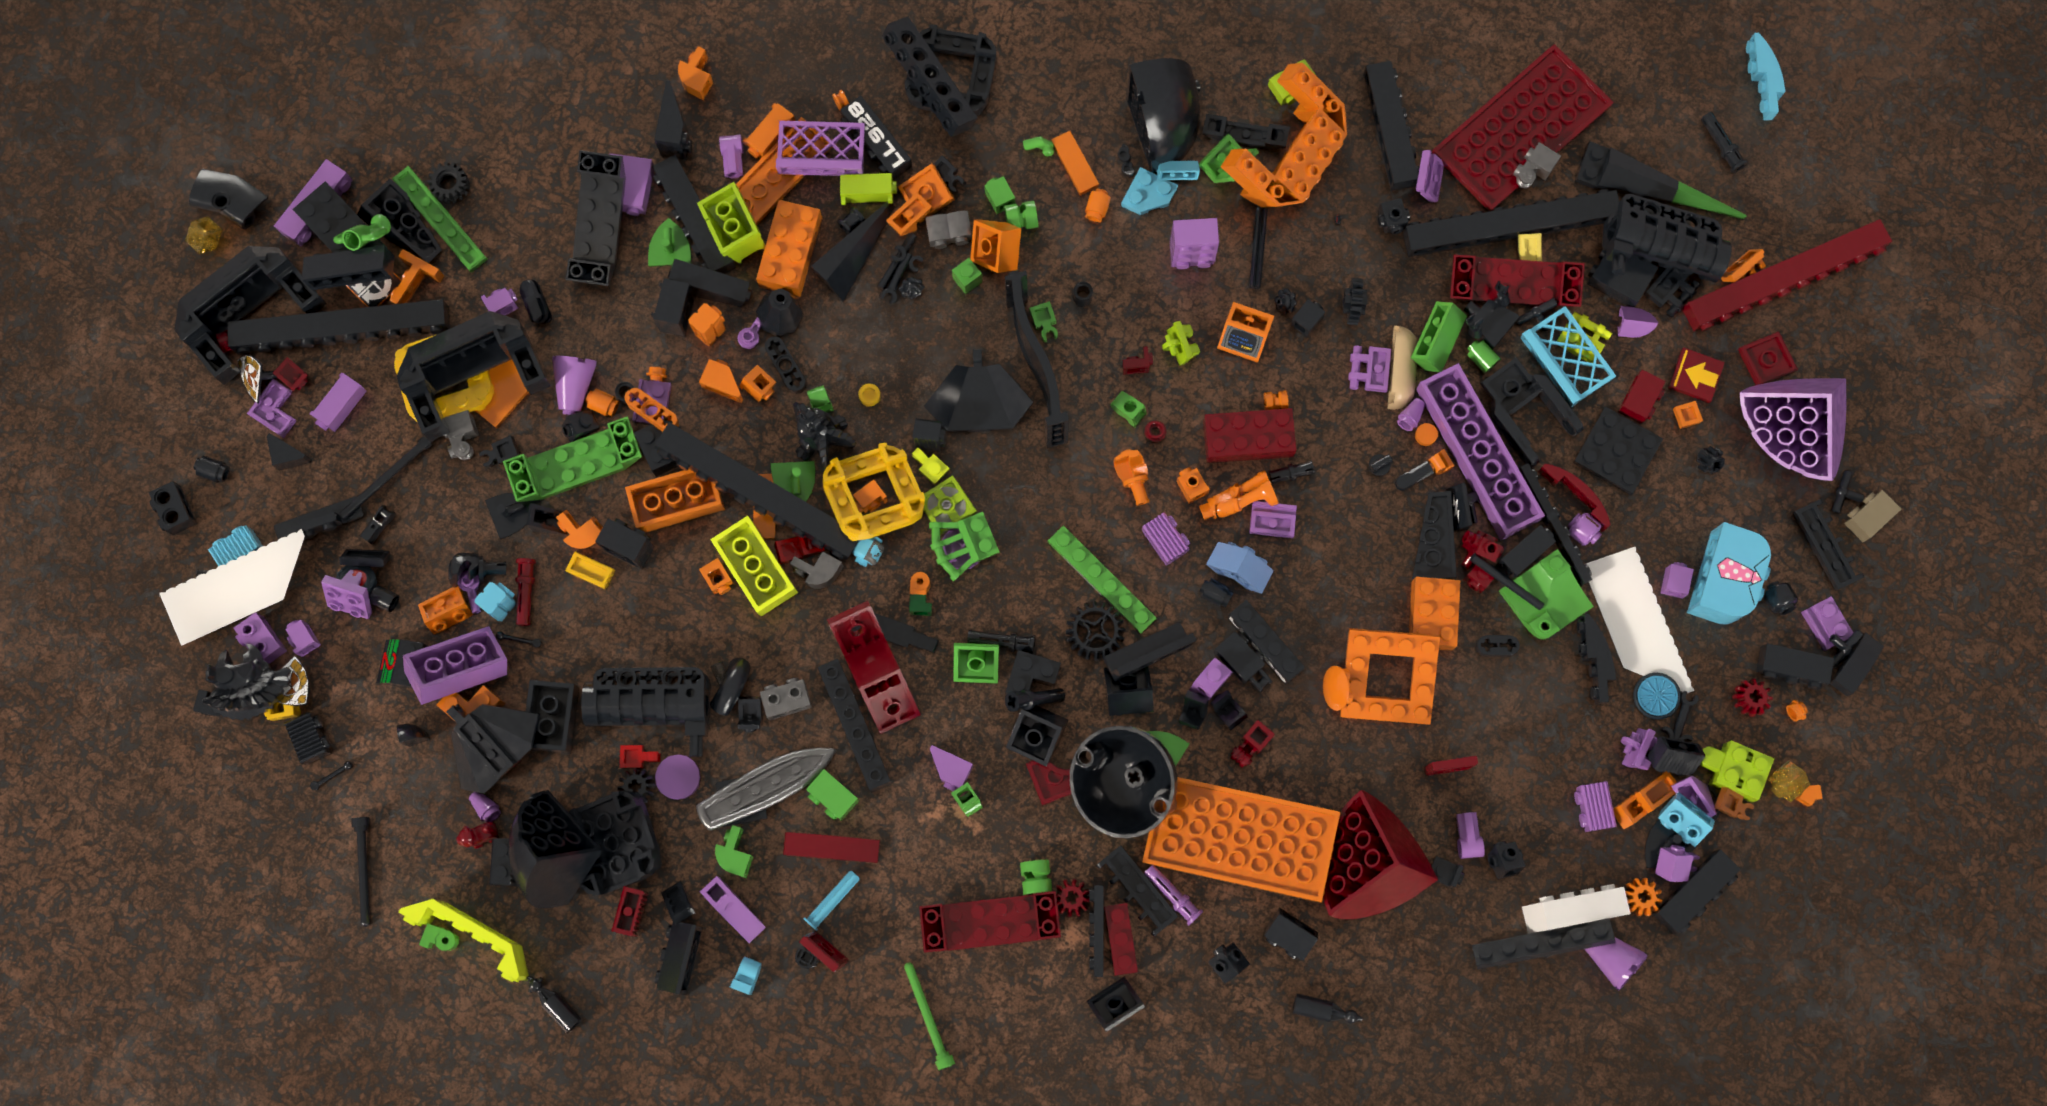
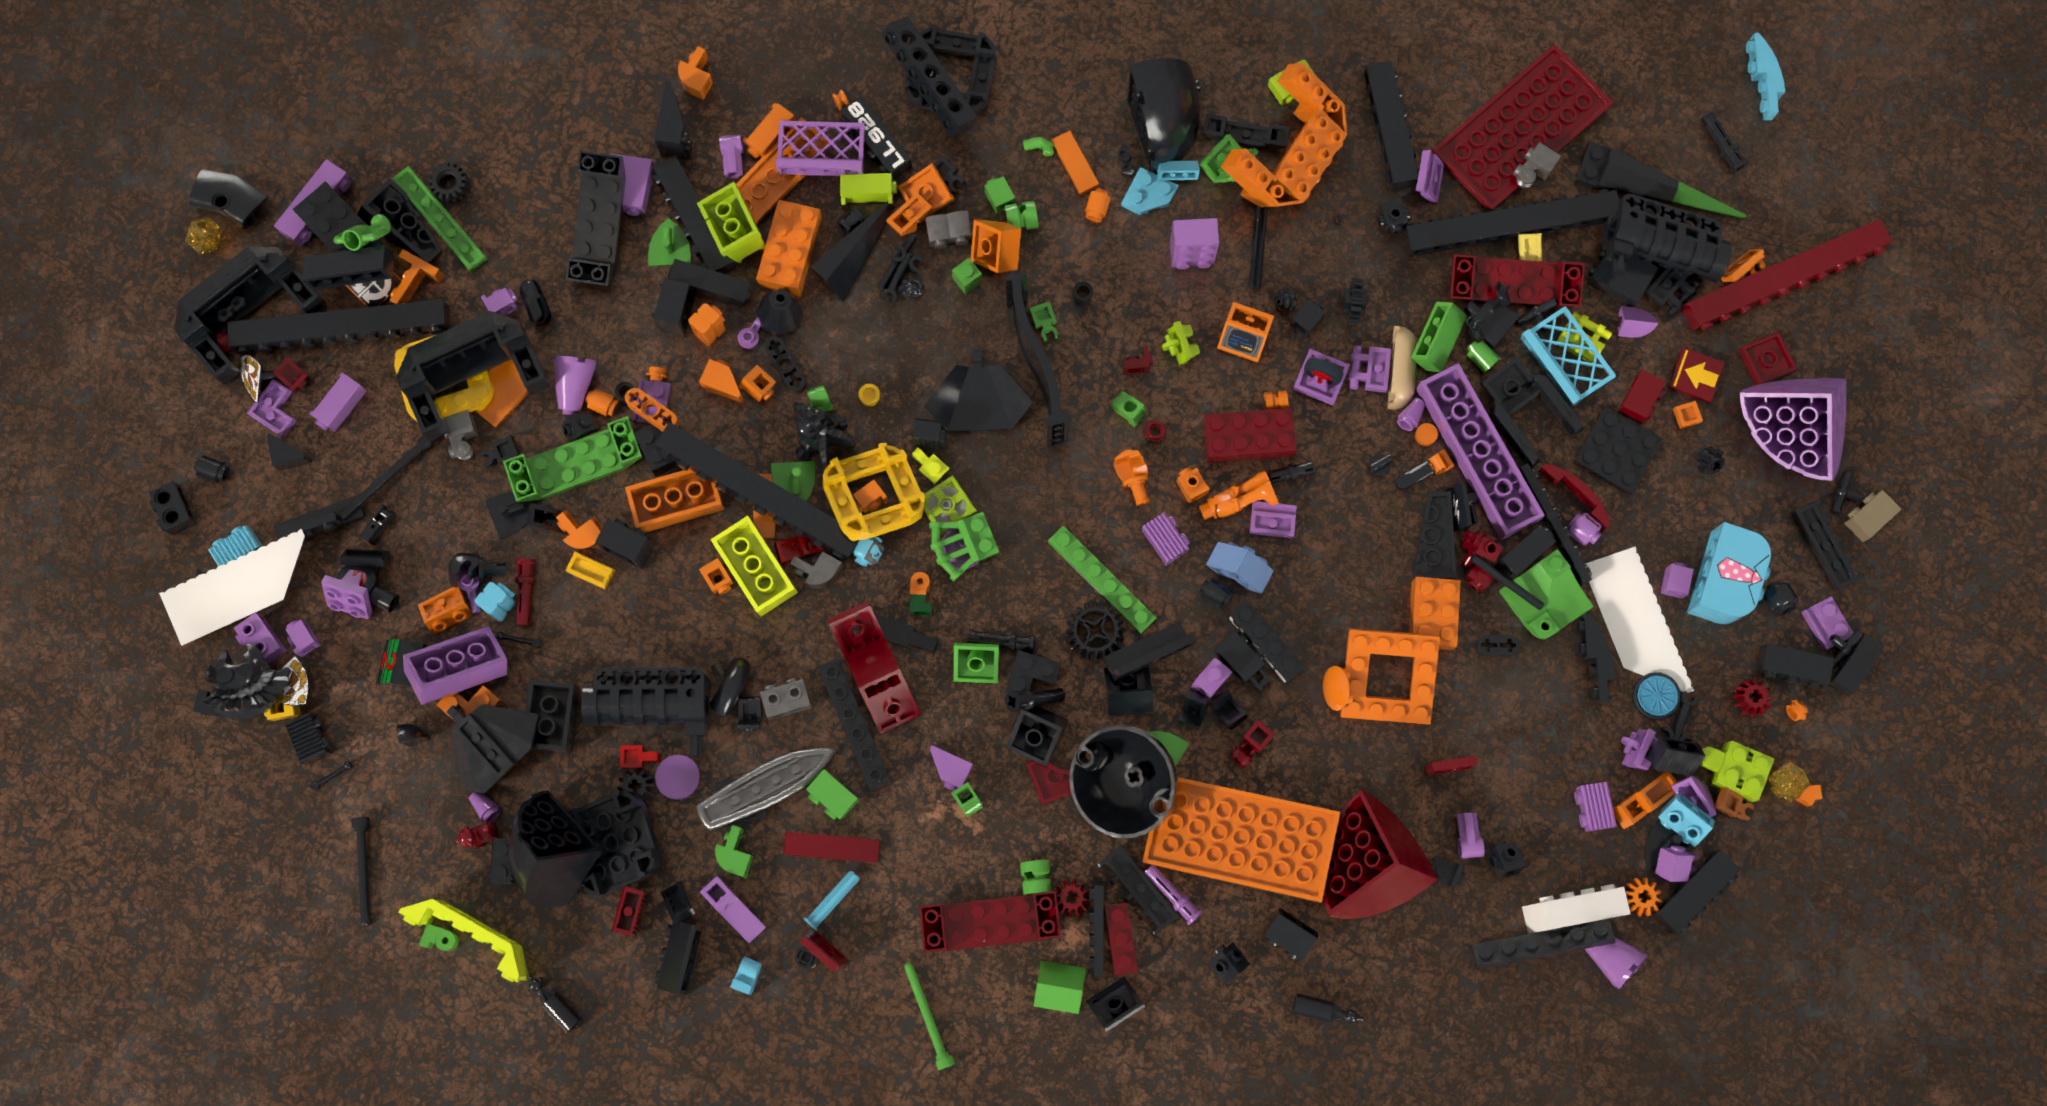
(1059, 987): none -> bright green slope
(1321, 377): none -> medium lavender plate

